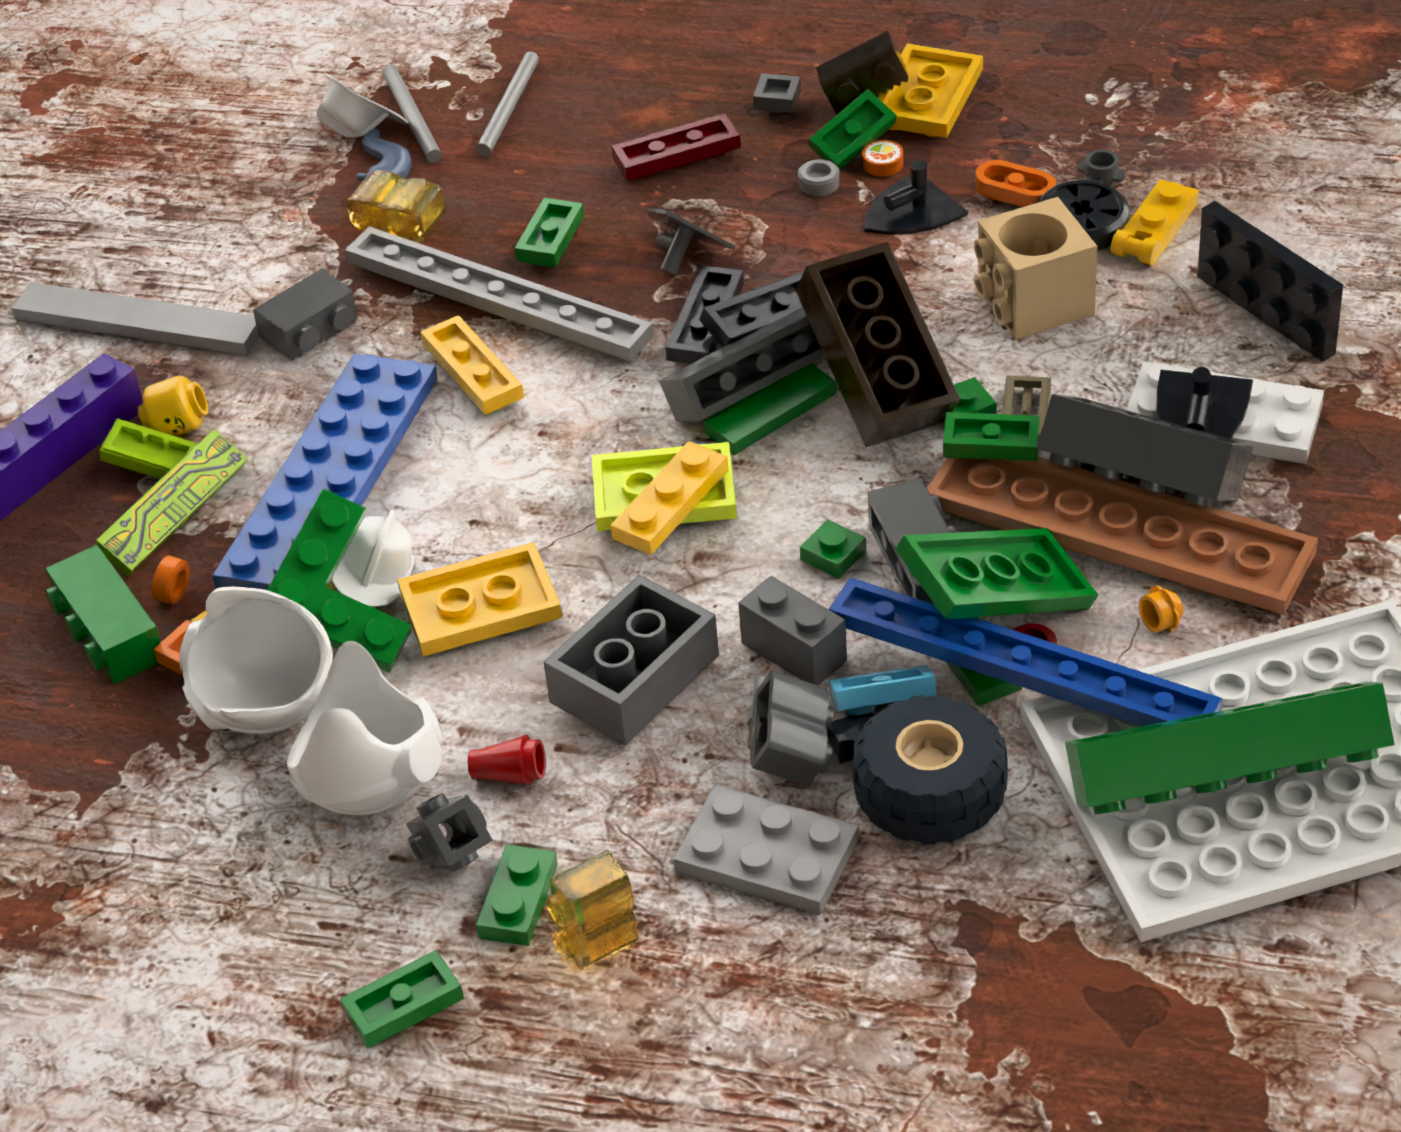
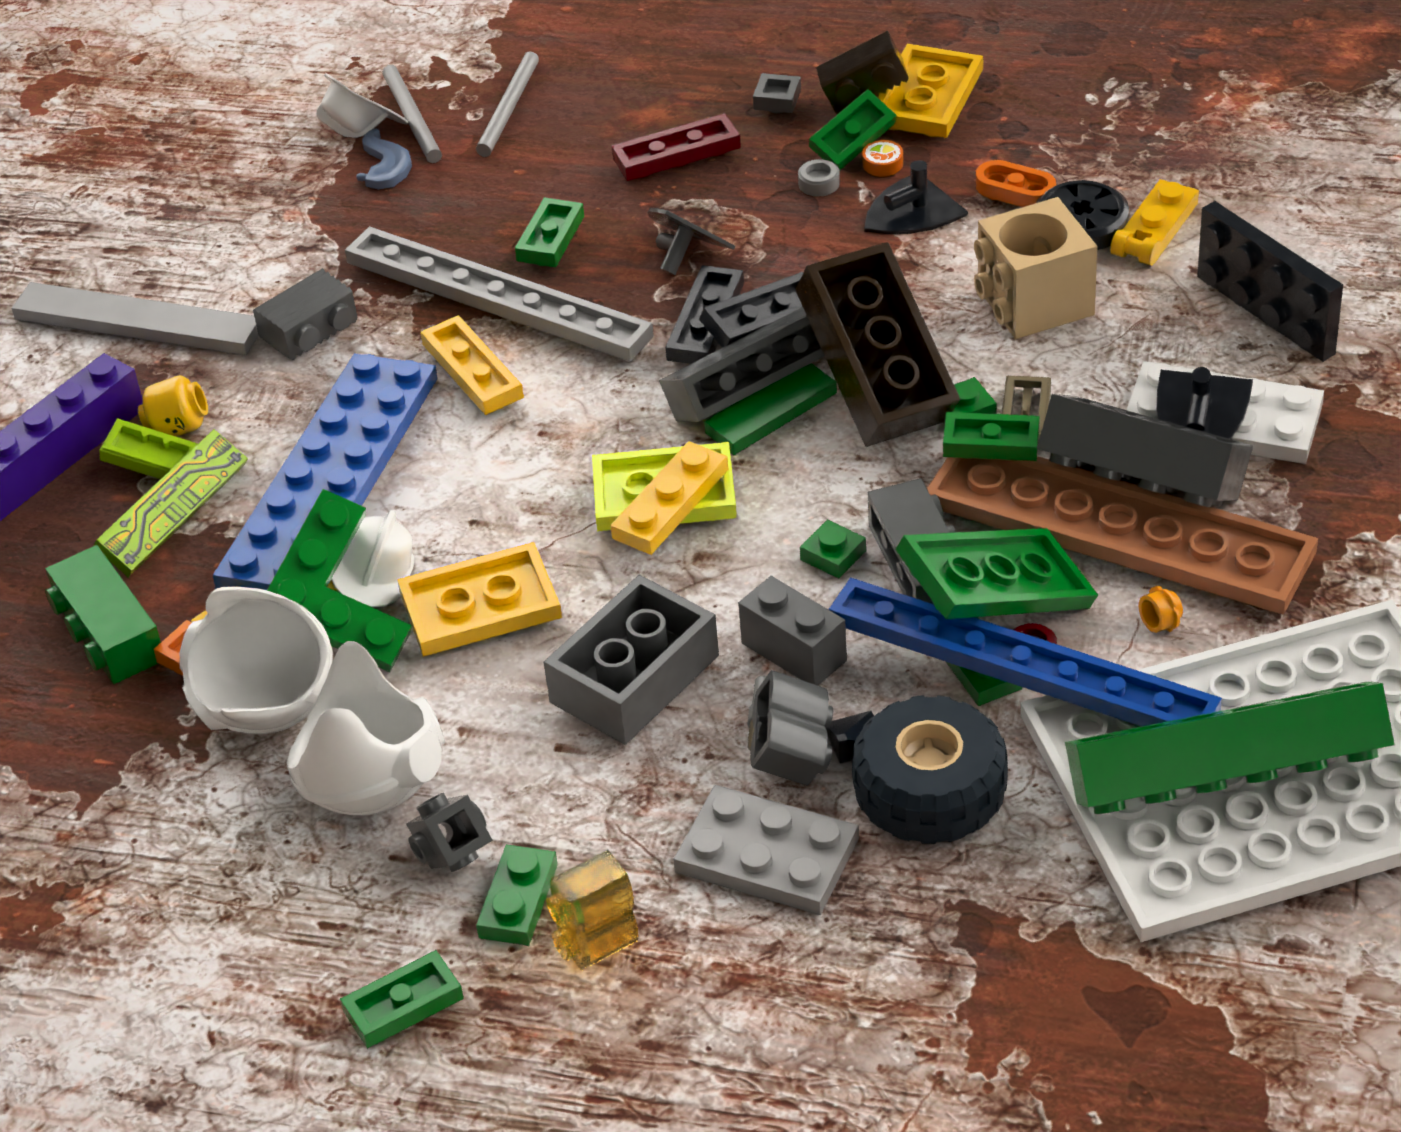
(170, 580): orange tile -> none
(397, 205): clear yellow brick -> none
(510, 761): red cone -> none
(862, 692): medium azure plate -> none
(1102, 167): dark grey plate -> none

